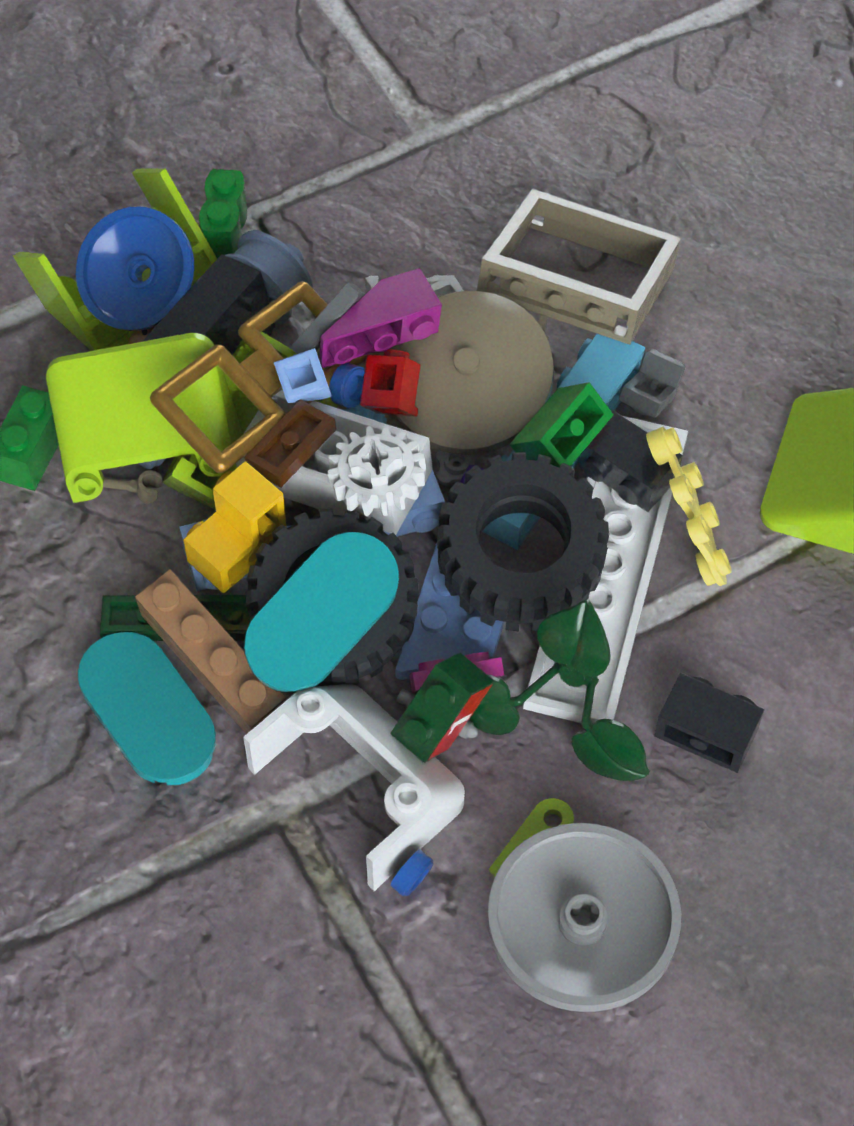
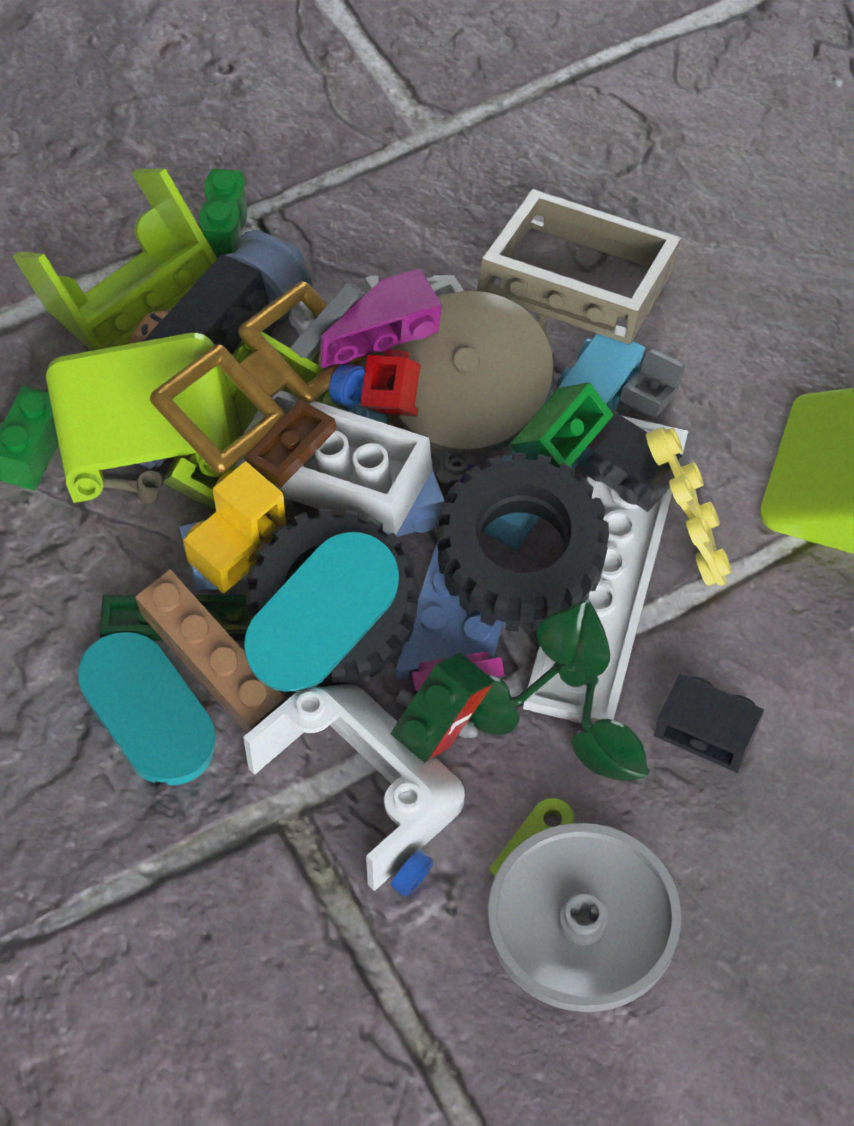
(113, 265): blue dish -> none
(302, 377): light blue slope -> none
(399, 468): white gear -> none

